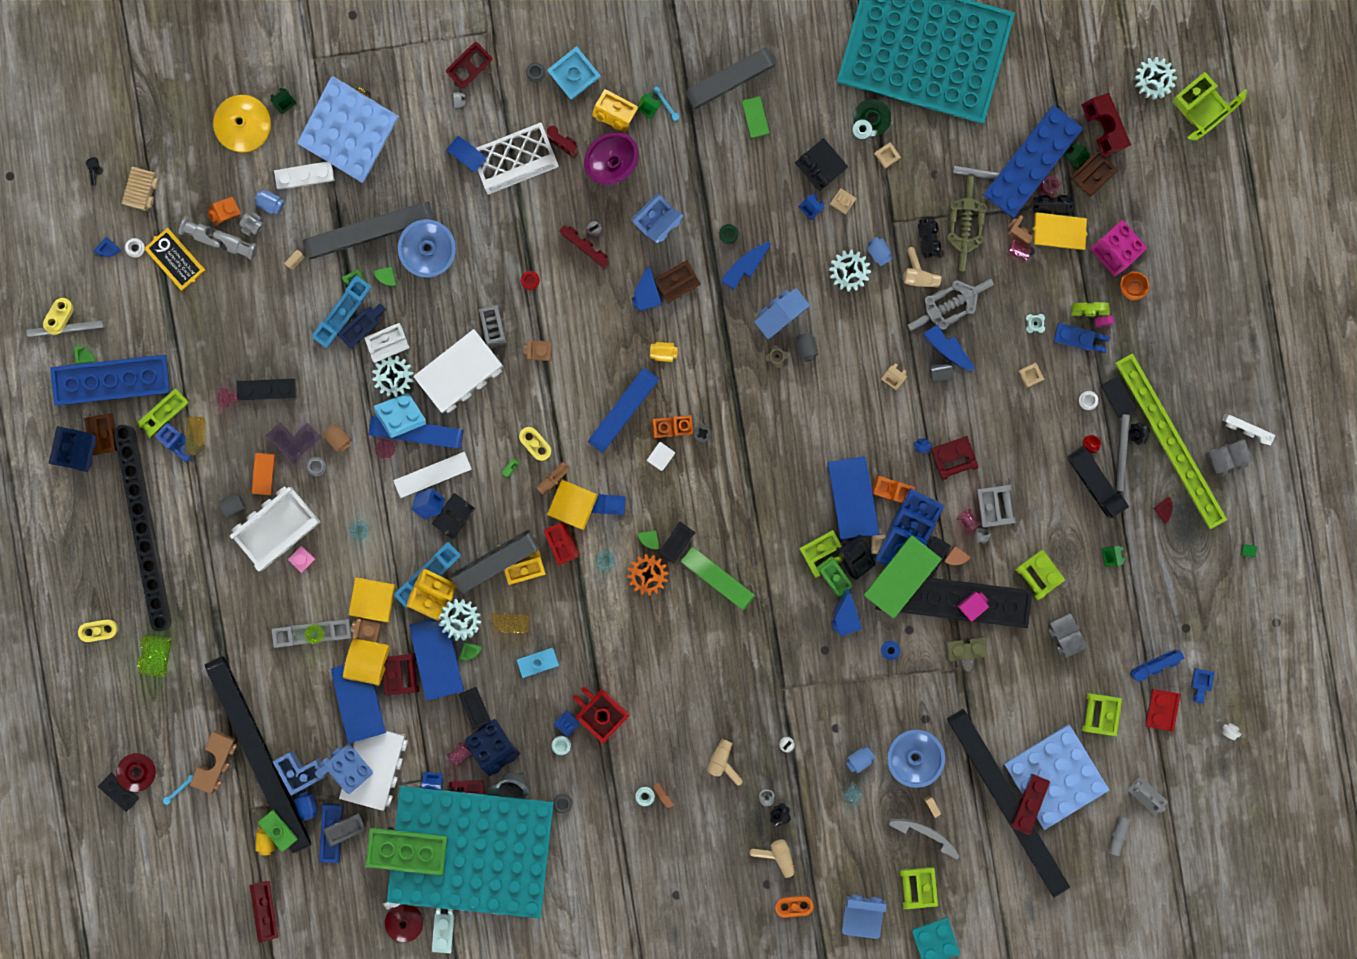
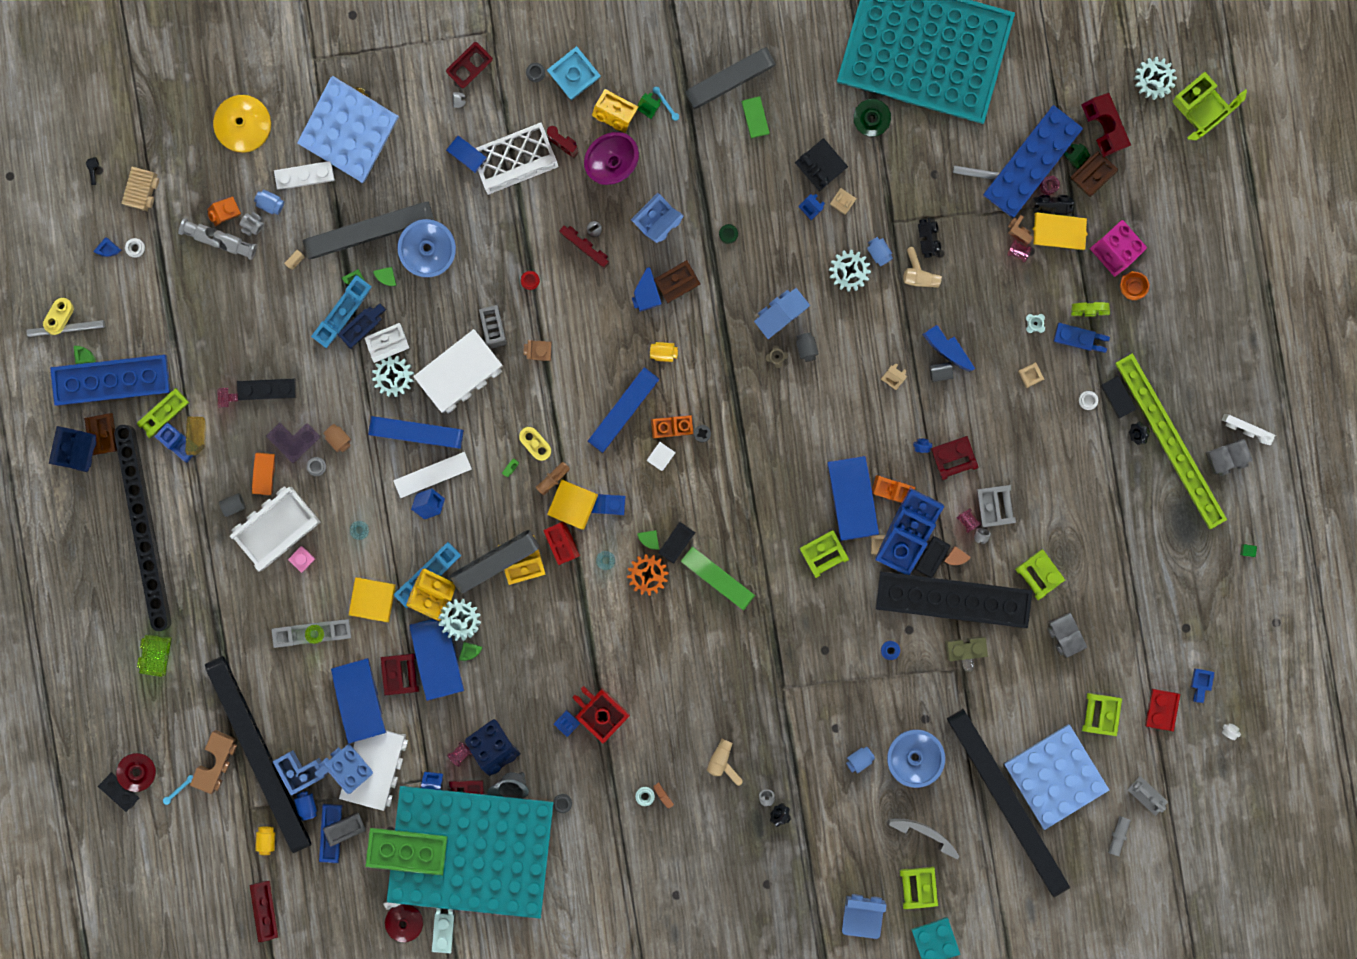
(98, 630): light yellow plate -> none
(174, 259): piece -> none
(277, 830): bright green plate -> none
(282, 101): dark green tile -> none
(366, 629): medium nougat bracket -> none
(366, 661): yellow slope -> none
(385, 449): clear pink tile -> none
(399, 415): medium azure plate -> none
(447, 523): black piece -> none
(475, 707): black tile -> none
(511, 622): clear yellow piece -> none
(537, 662): medium azure plate -> none
(561, 745): light aqua tile -> none
(745, 265): blue slope -> none
(780, 853): tan piece -> none
(783, 742): white hinge -> none
(794, 908): orange plate -> none
(835, 576): bright green plate -> none
(845, 615): blue slope -> none
(851, 552): black piece -> none
(853, 794): clear light blue plate -> none
(862, 135): light aqua plate -> none
(887, 155): tan tile -> none
(902, 576): bright green tile -> none
(932, 806): tan tile -> none
(933, 314): light grey bar -> none
(967, 204): olive bar -> none
(973, 605): dark pink brick -> none
(1030, 804): dark red plate -> none
(1092, 443): red plate -> none
(1096, 483): black beam -> none
(1104, 321): dark pink tile -> none
(1112, 556): green tile -> none
(1122, 452): light grey bar -> none
(1157, 664): blue hinge -> none
(1164, 509): dark red tile -> none

